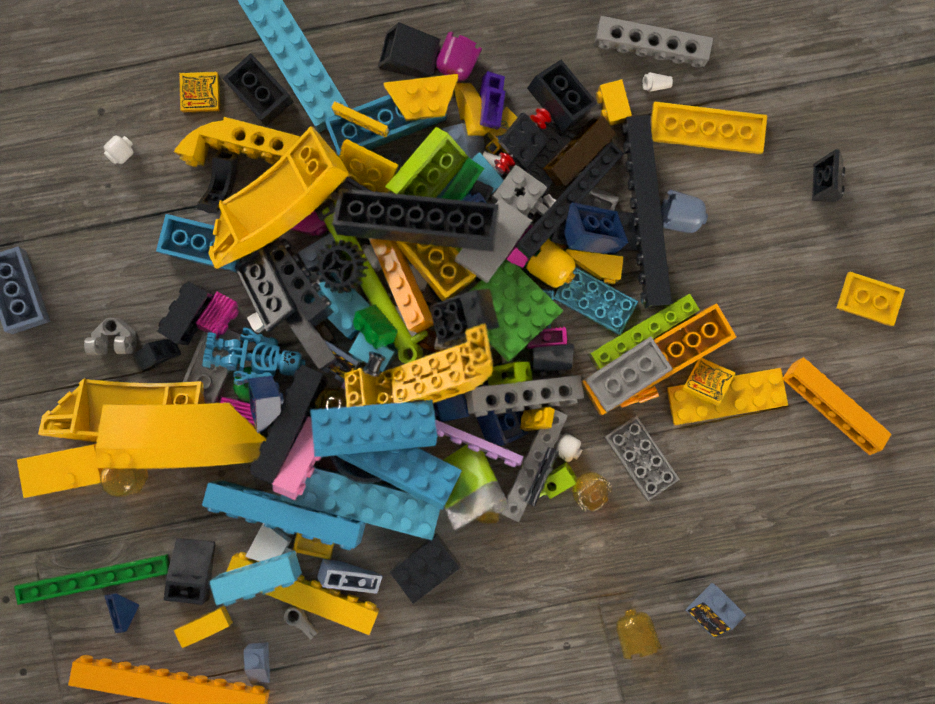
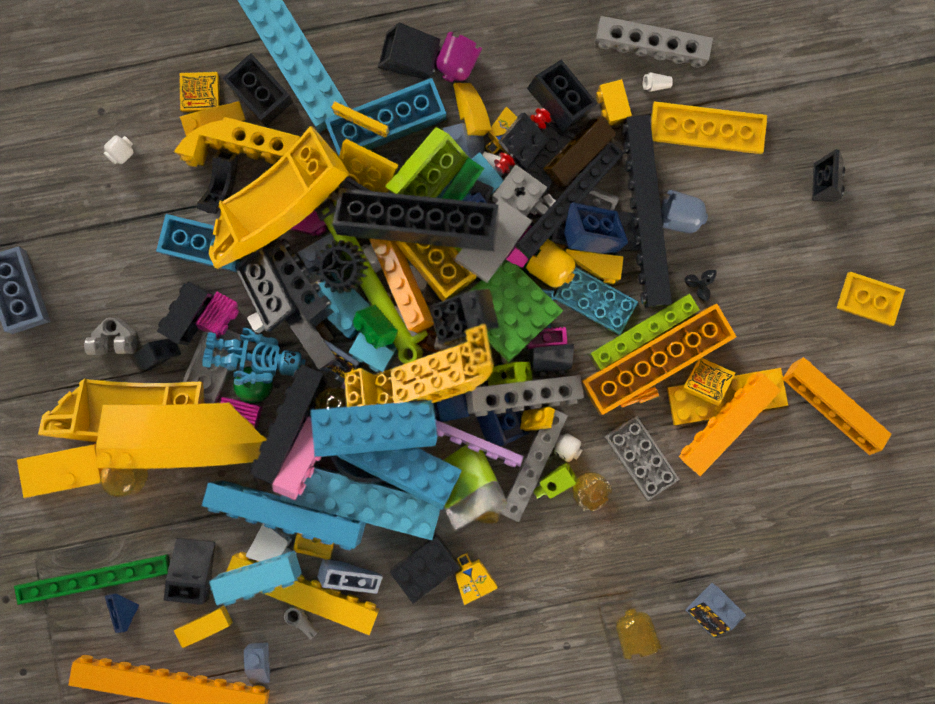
(195, 120): none -> yellow slope
(264, 401): dark blue slope -> none
(374, 364): black bush -> none
(423, 96): yellow wing -> none
(473, 579): none -> yellow torso
(492, 100): dark purple slope -> none
(542, 474): black pin -> none
(628, 374): light grey tile -> none
(706, 278): none -> black plant
(729, 423): none -> light orange brick

